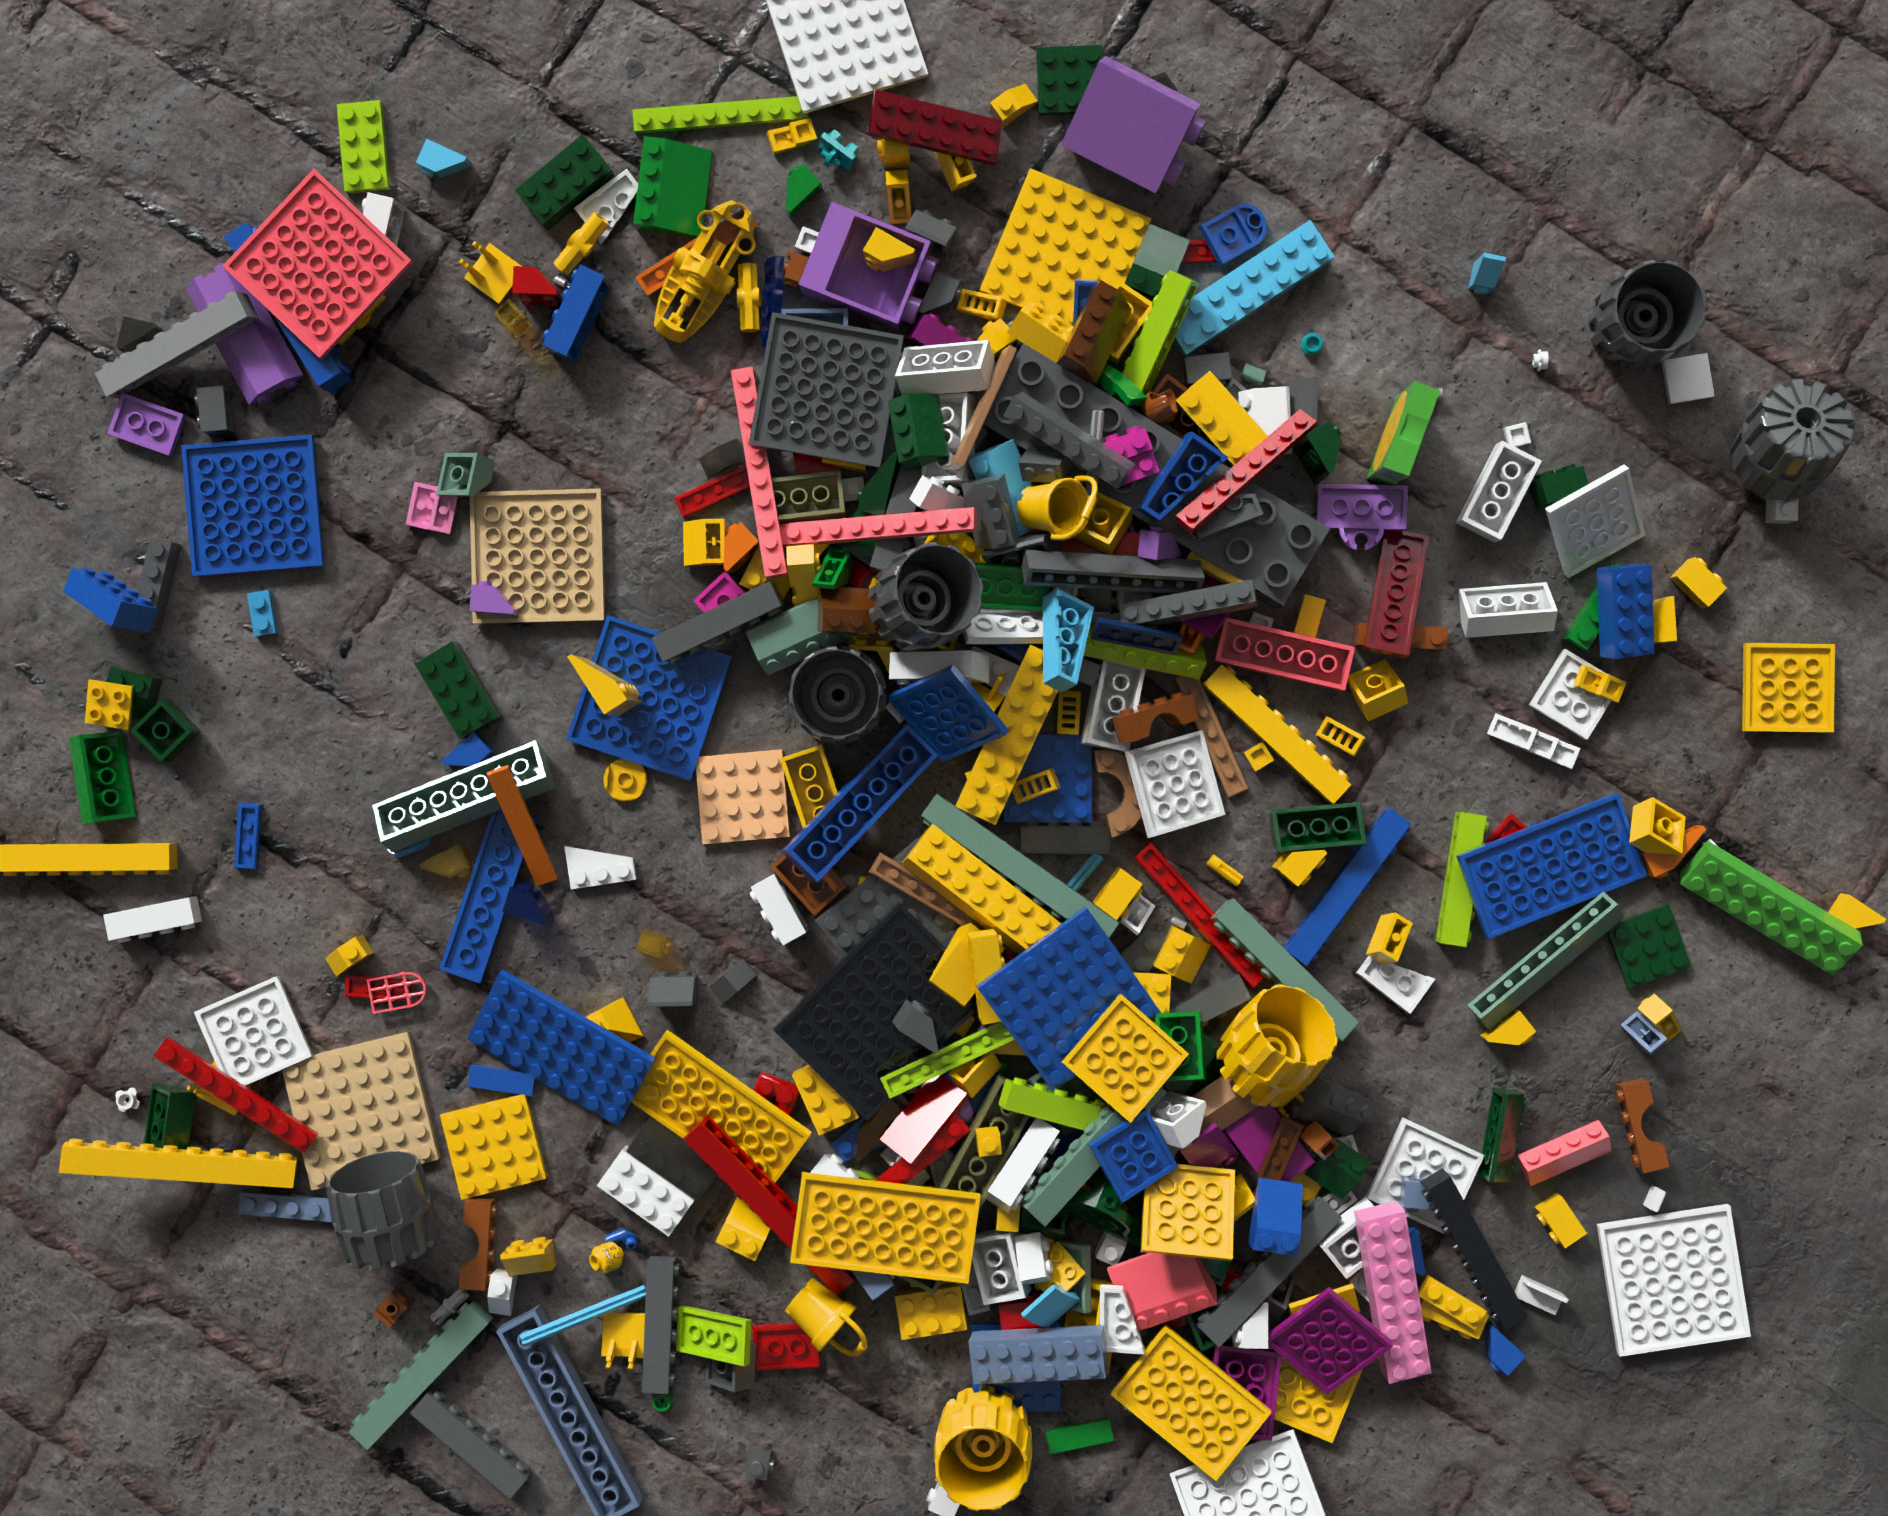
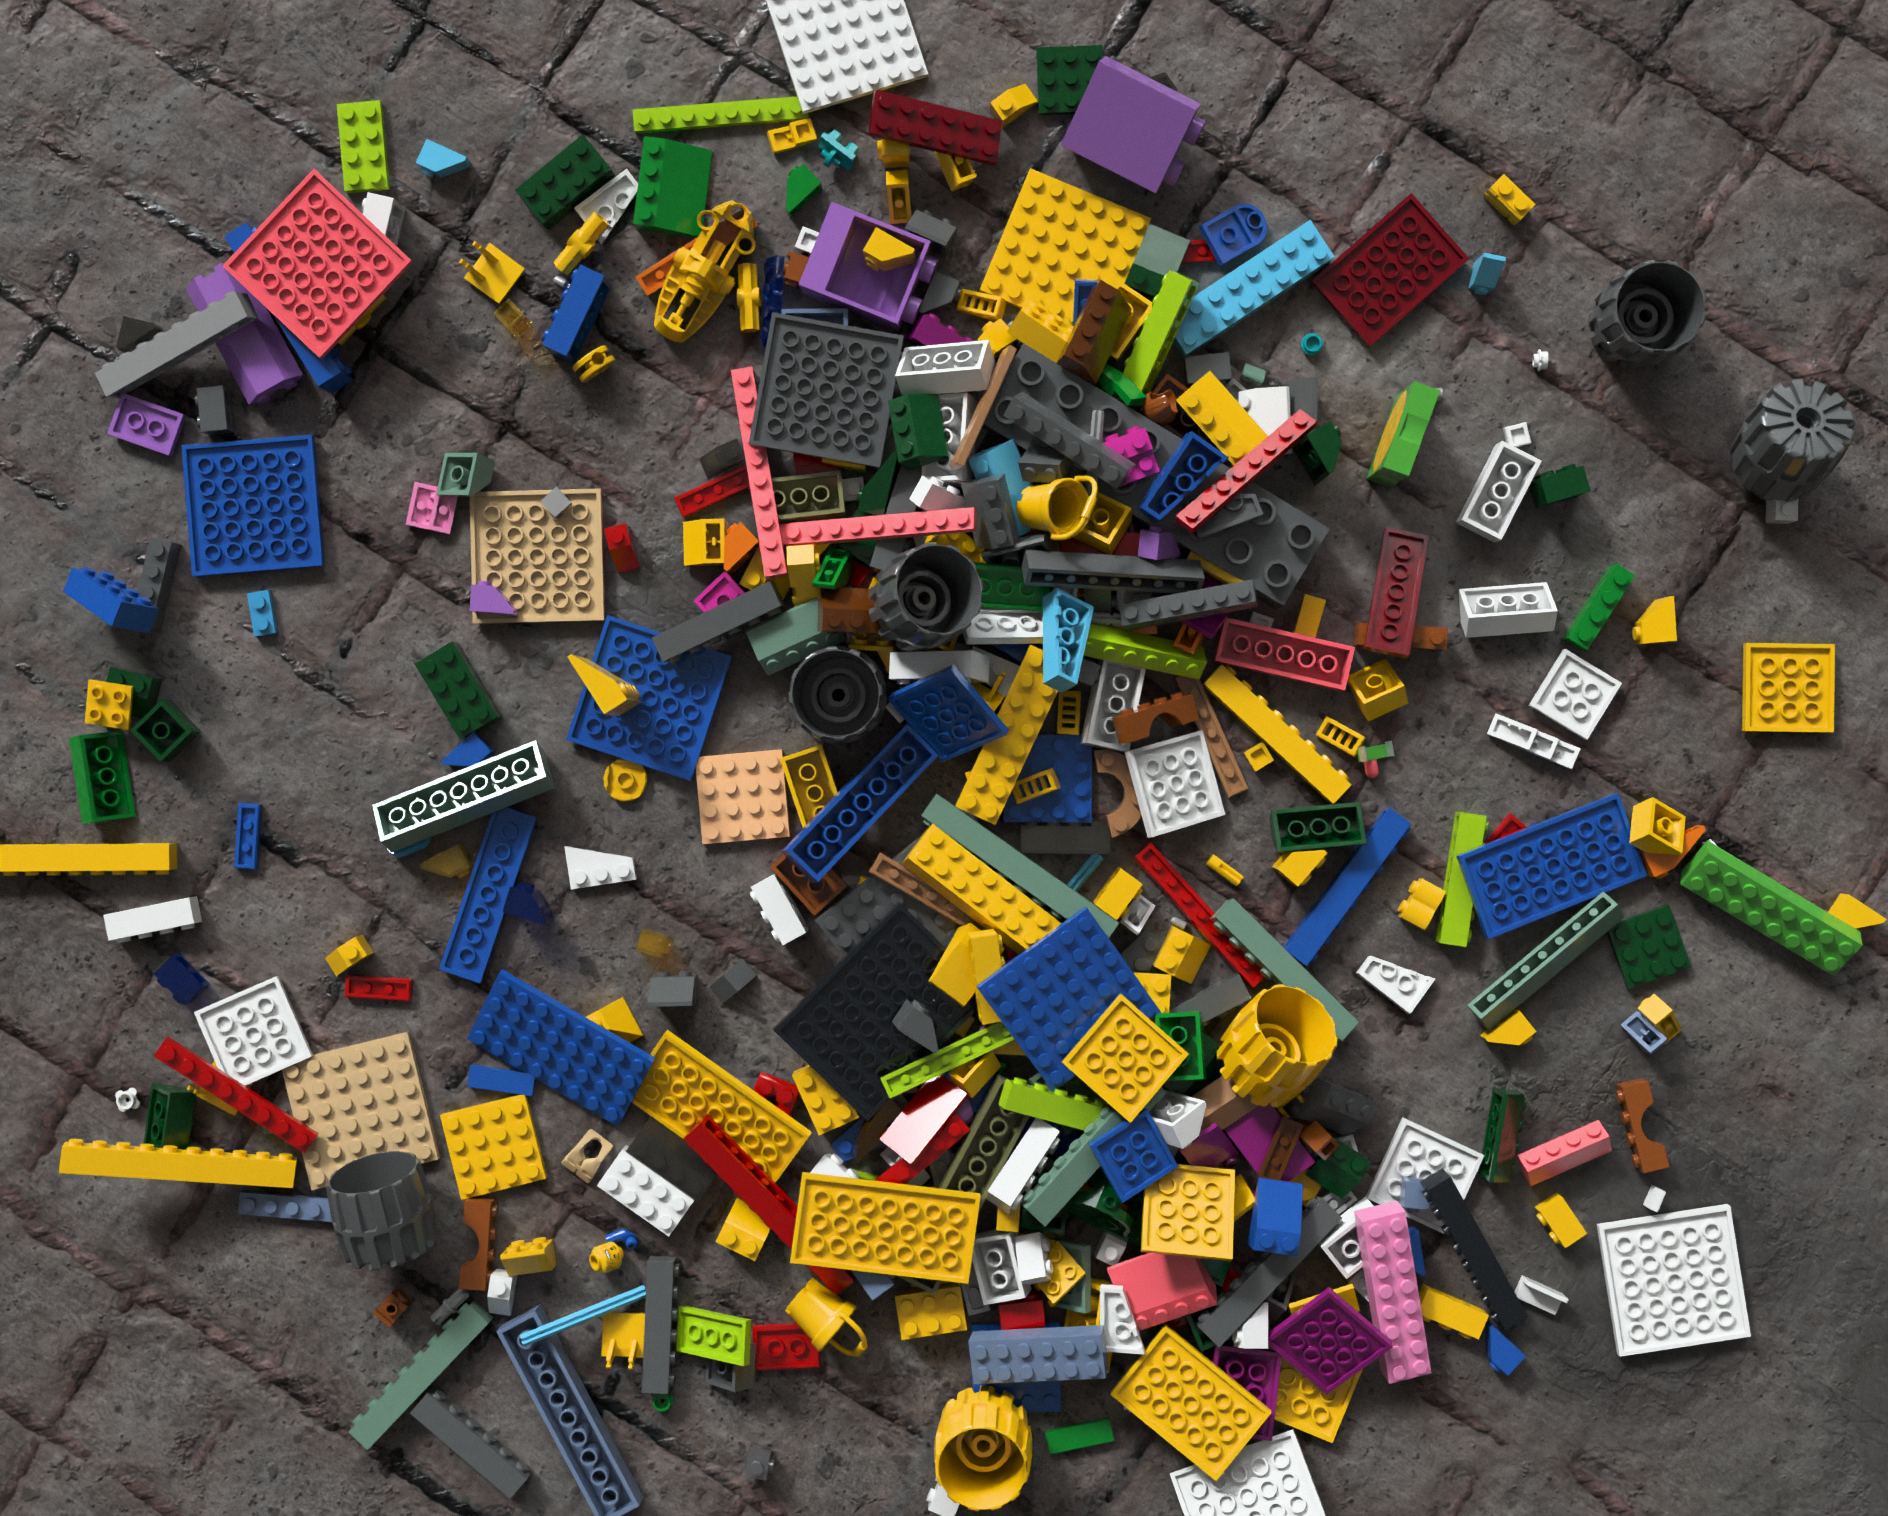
(181, 979): none -> clear blue brick
(388, 987): coral window -> none
(522, 825): orange tile -> none
(533, 287): red slope -> none
(556, 502): none -> light grey tile
(586, 1167): none -> tan piece
(594, 363): none -> yellow head
(622, 548): none -> red slope
(988, 1141): yellow brick -> none
(1050, 1306): medium azure slope -> none
(1136, 636): dark blue tile -> none
(1362, 511): medium lavender plate -> none
(1370, 755): none -> piece
(1389, 270): none -> dark red plate
(1389, 938): yellow brick -> none
(1421, 903): none -> yellow brick
(1451, 1302): yellow plate -> none
(1509, 199): none -> yellow brick
(1595, 521): white plate -> none
(1599, 683): yellow slope -> none
(1625, 611): blue brick -> none
(1688, 378): white tile -> none
(1698, 582): yellow brick -> none

